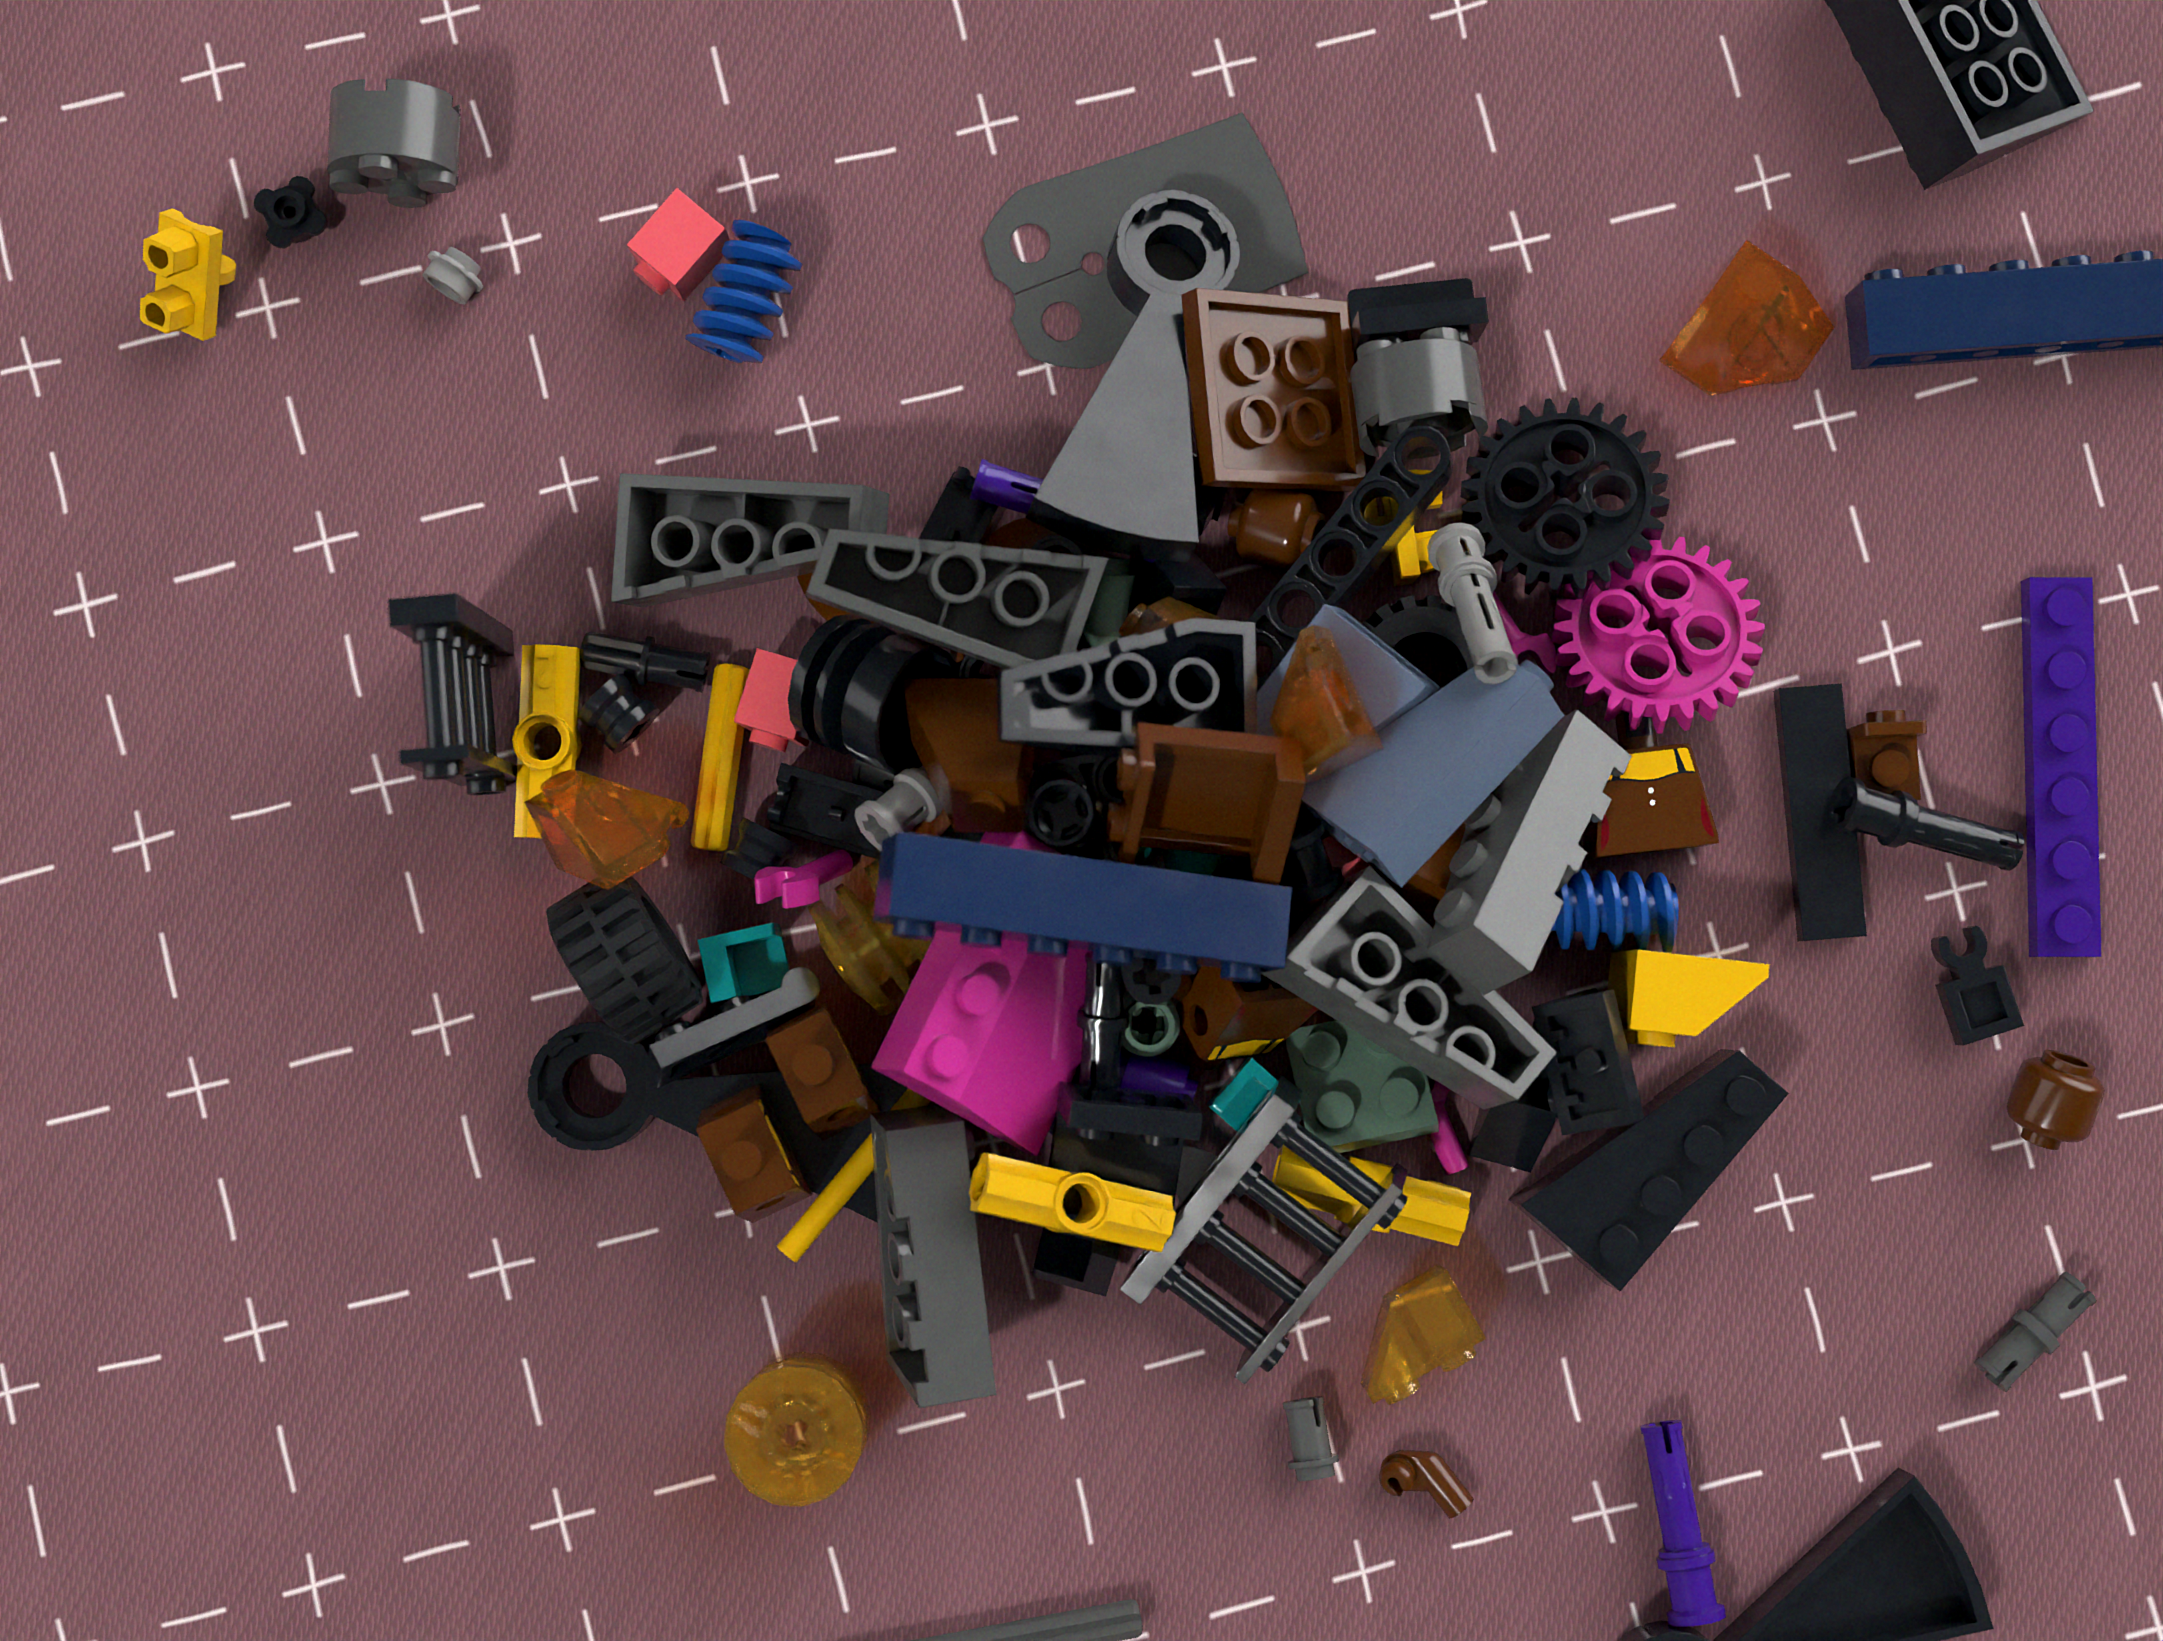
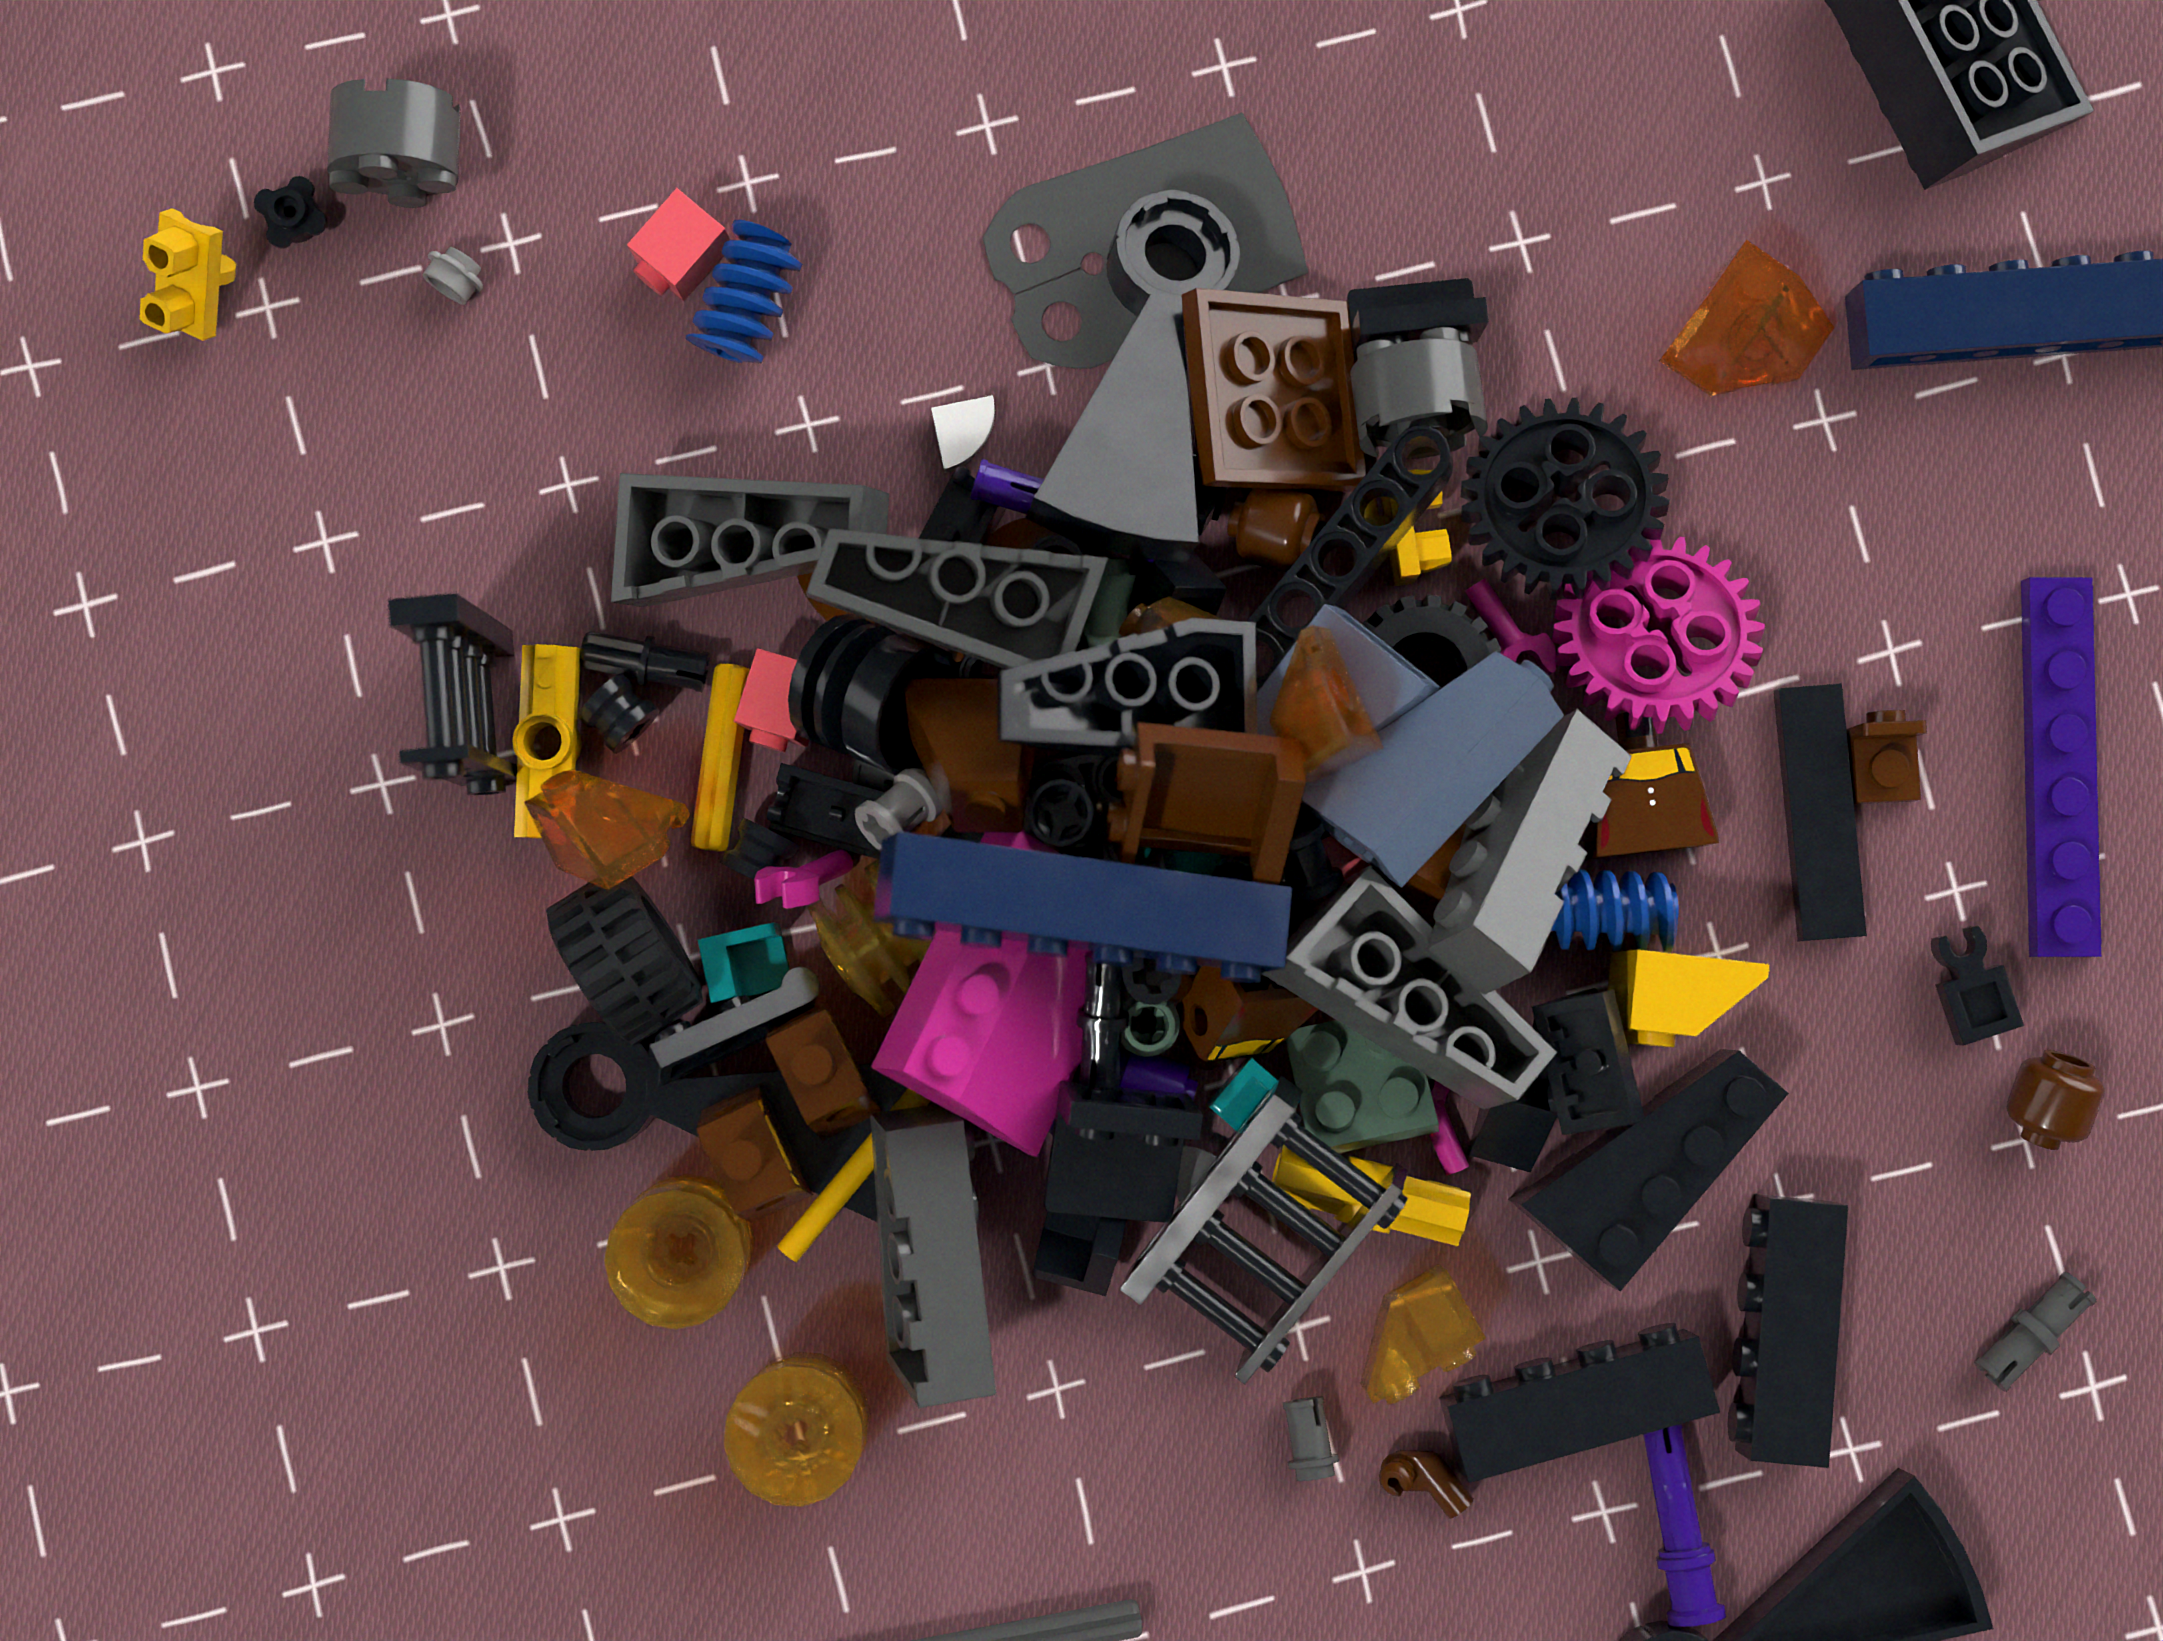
(657, 1281): none -> clear yellow wheel
(963, 429): none -> white tile
(1036, 1196): yellow piece -> none
(1469, 585): light grey pin -> none
(1579, 1402): none -> black brick
(1789, 1330): none -> black brick
(1900, 820): black pin -> none

